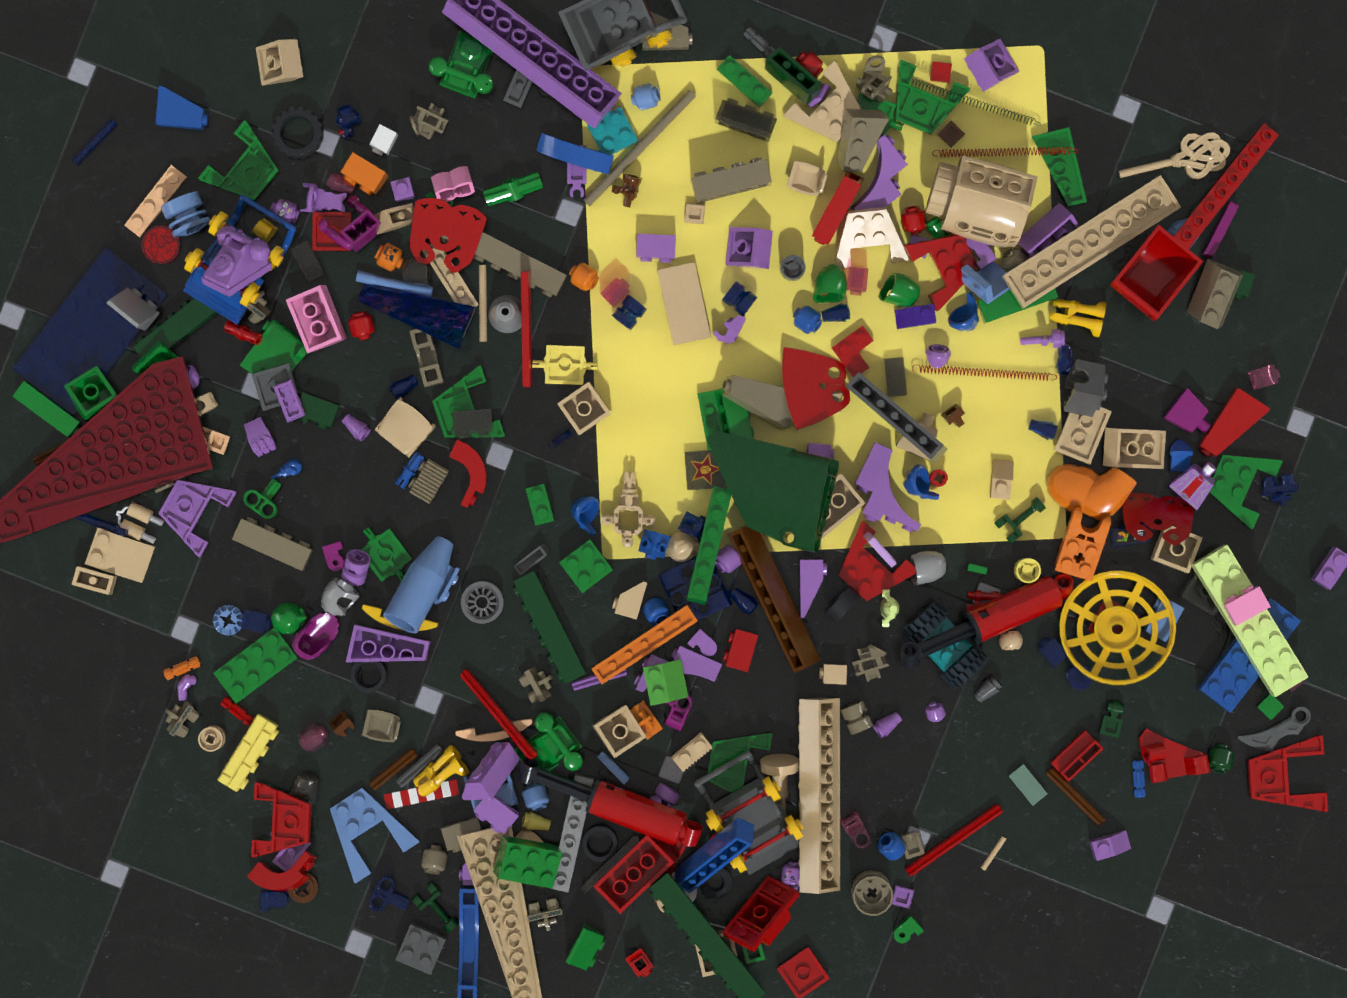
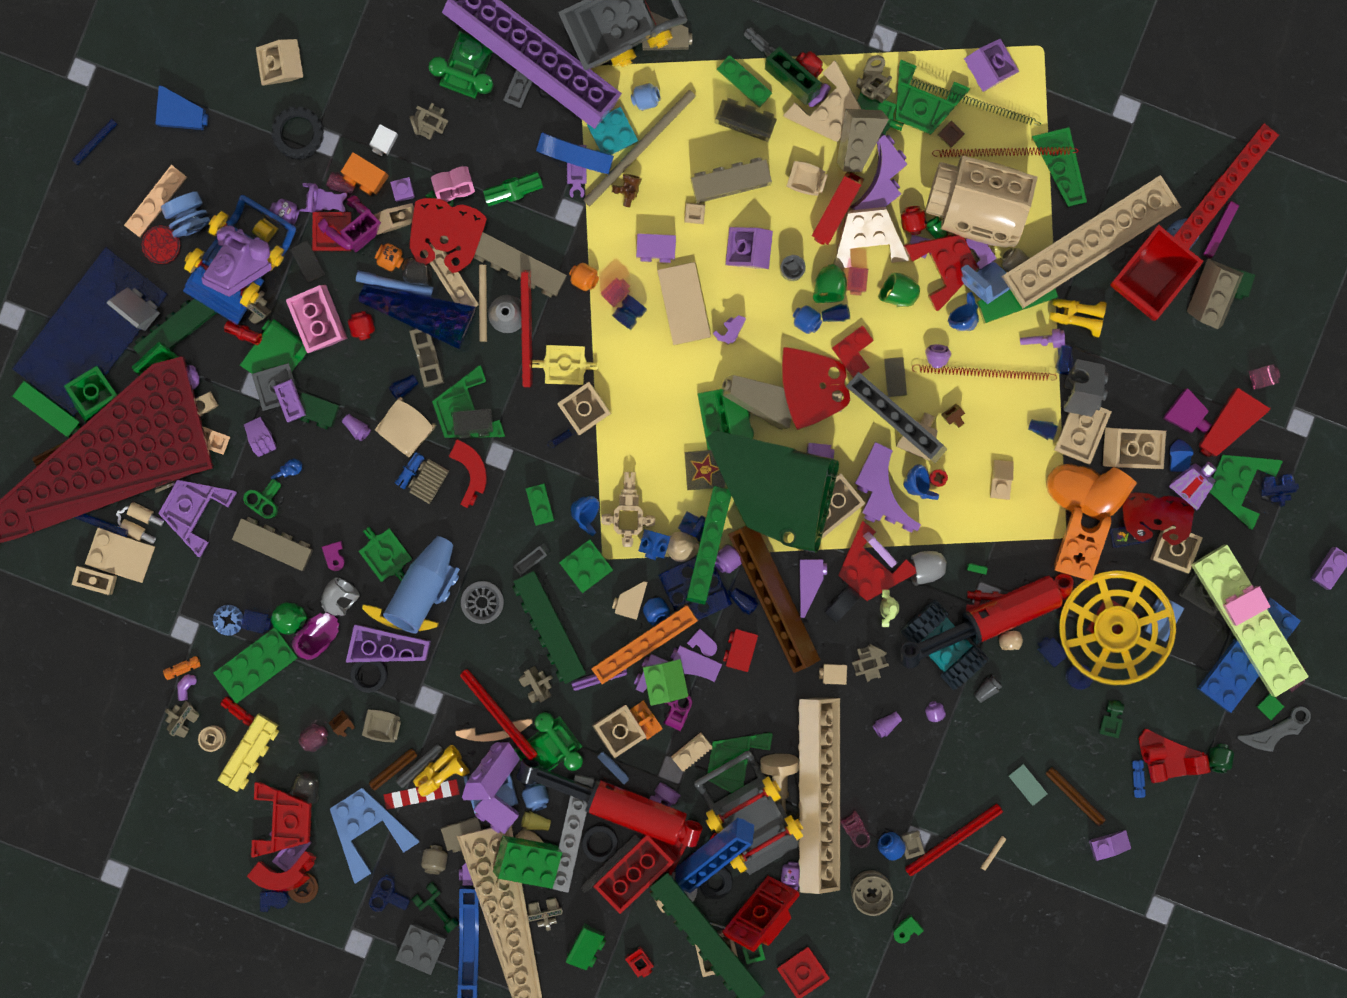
(250, 172): green wing -> none
(347, 117): clear blue animal -> none
(355, 567): medium lavender wheel -> none
(739, 298): clear blue wheel -> none
(856, 717): dark tan wheel -> none
(902, 896): medium lavender tile -> none
(915, 316): dark purple slope -> none
(941, 72): red tile -> none
(1027, 570): light yellow wheel -> none
(1036, 505): dark green bar -> none
(1048, 230): medium lavender slope -> none
(1076, 755): red piece -> none
(1190, 164): tan piece -> none
(1270, 776): red wing -> none

